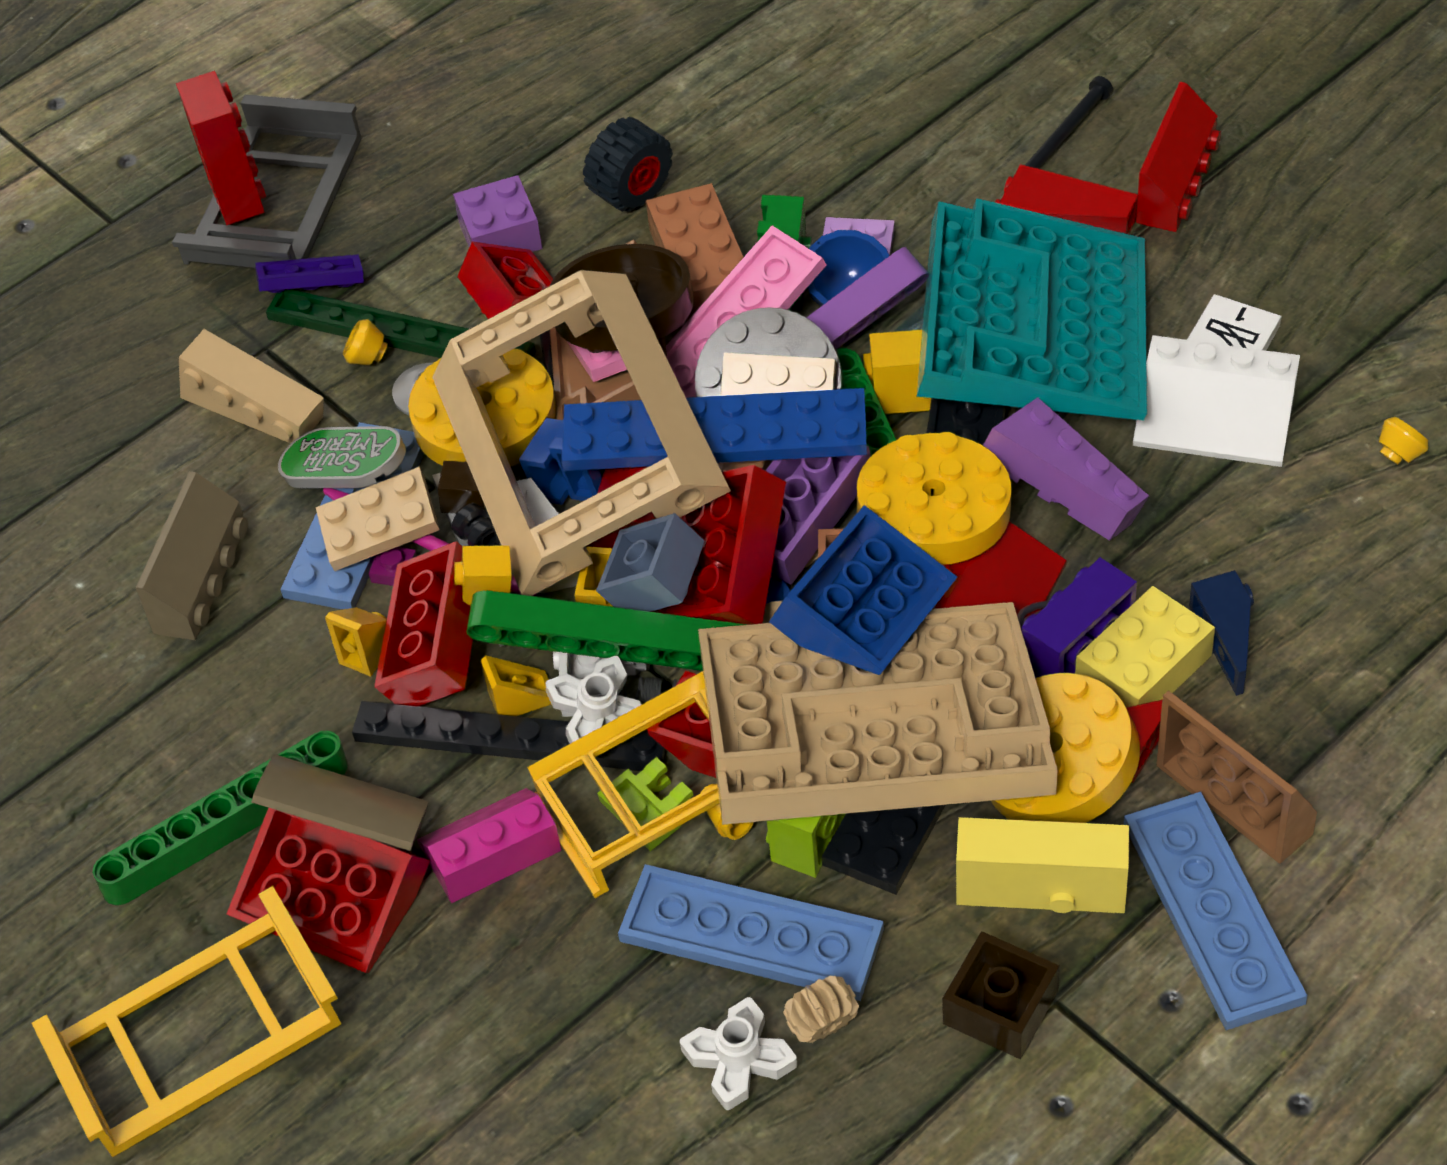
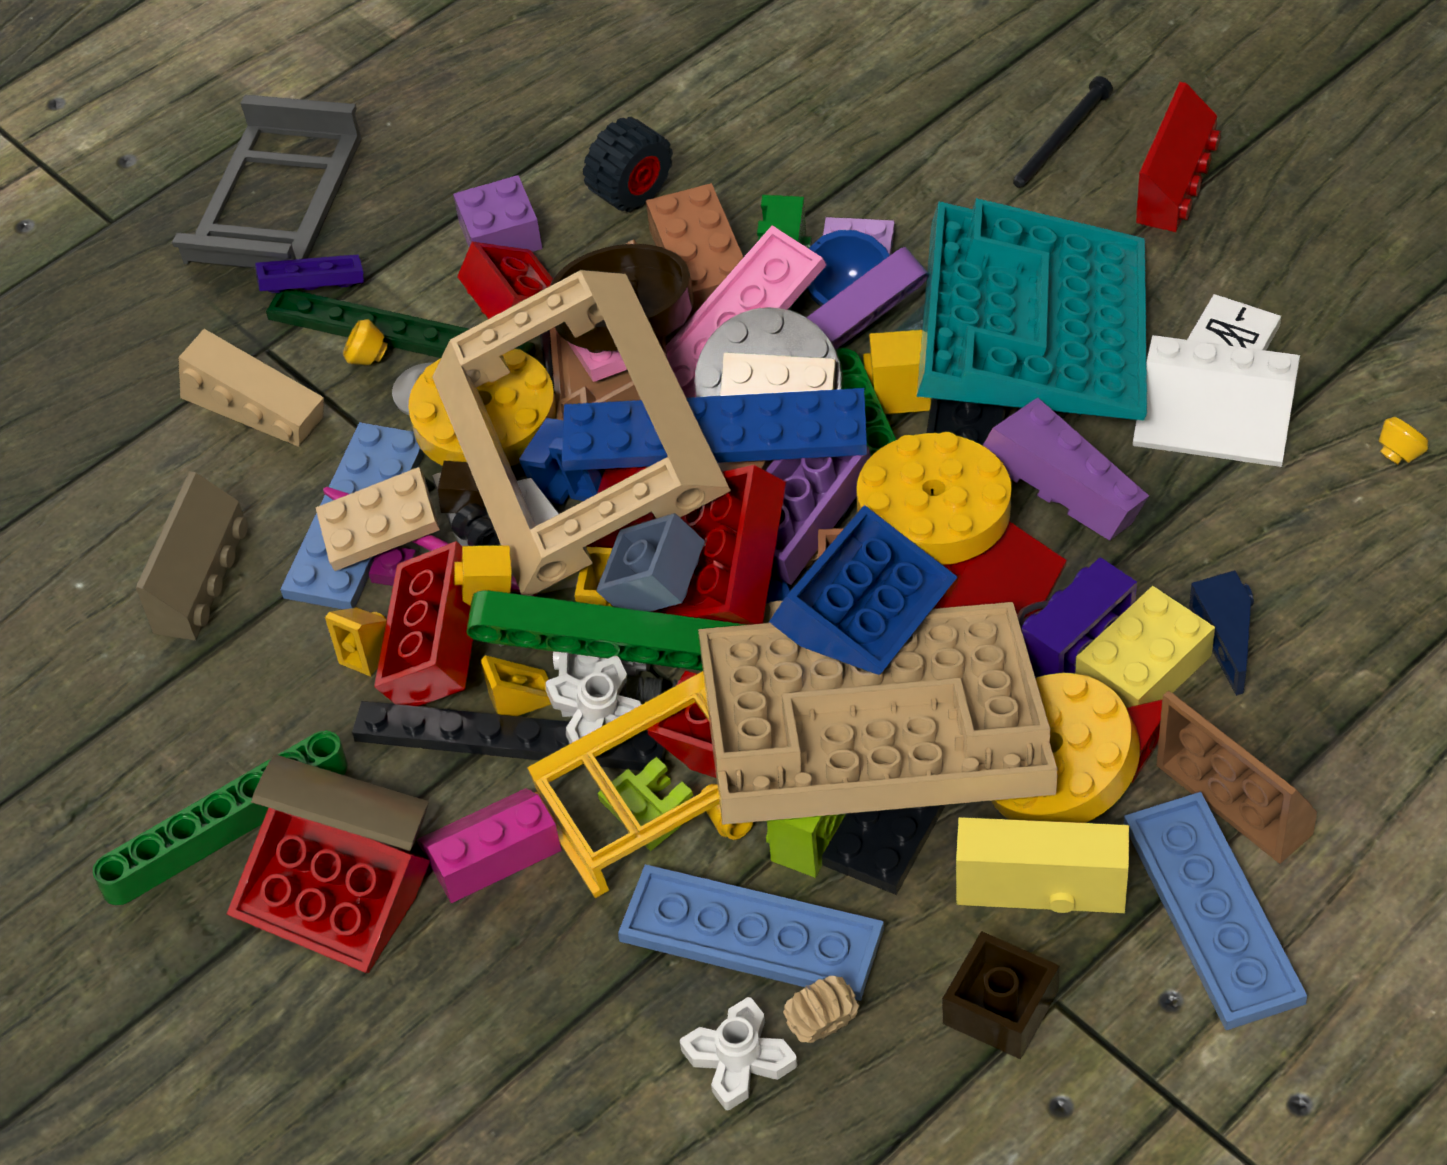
(217, 1081): yellow piece -> none
(222, 146): red brick -> none
(342, 457): tile -> none
(1070, 199): red slope -> none

